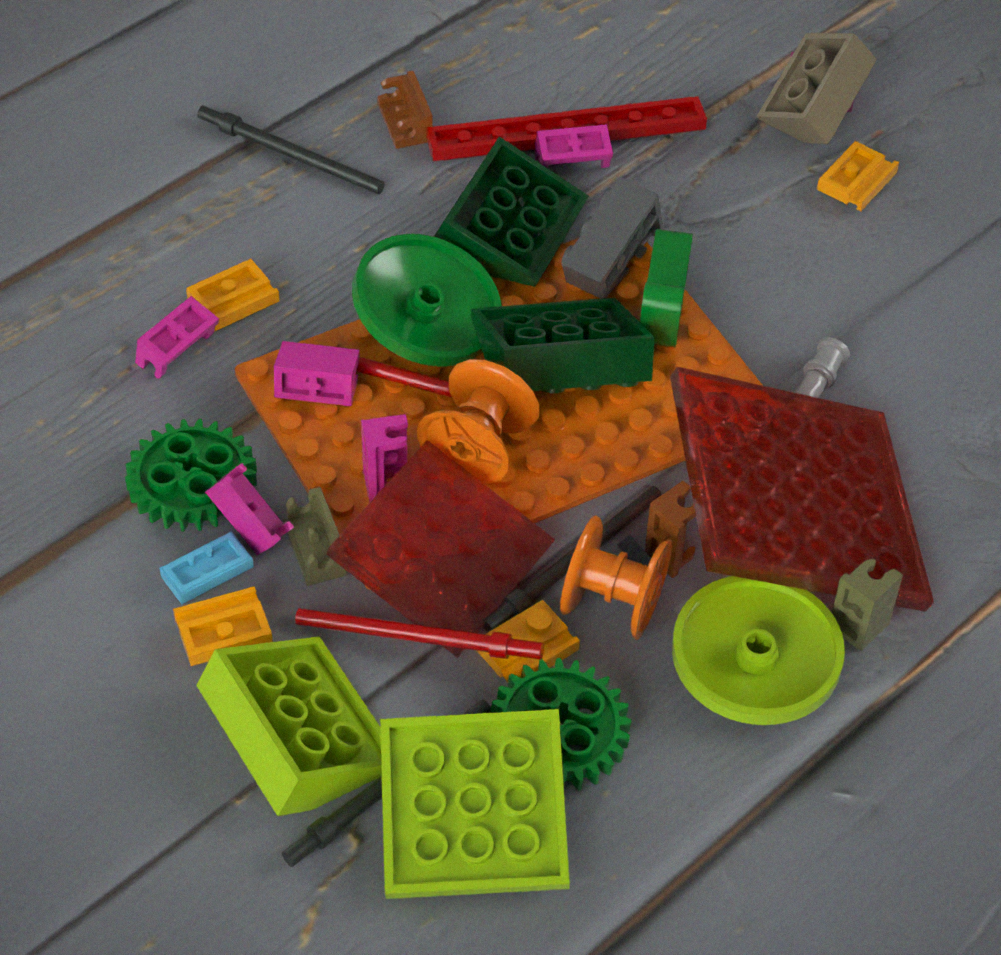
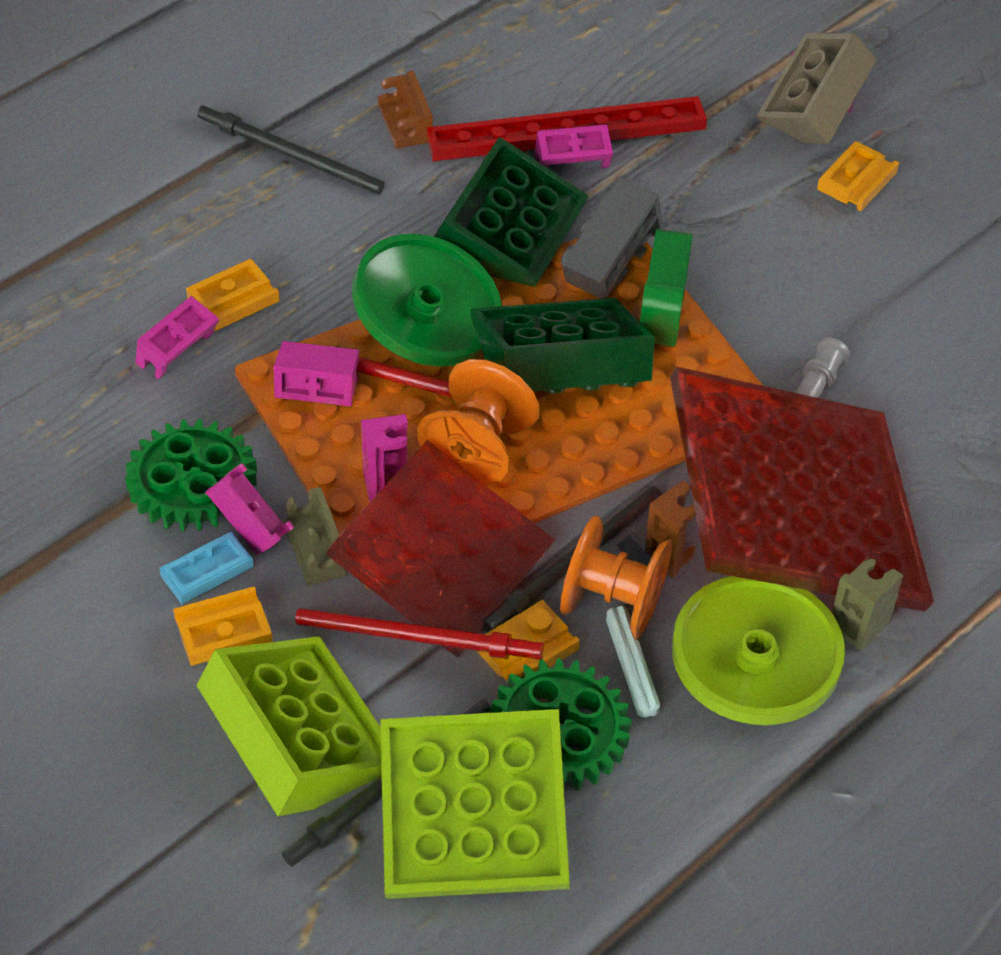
(632, 663): none -> light aqua axle

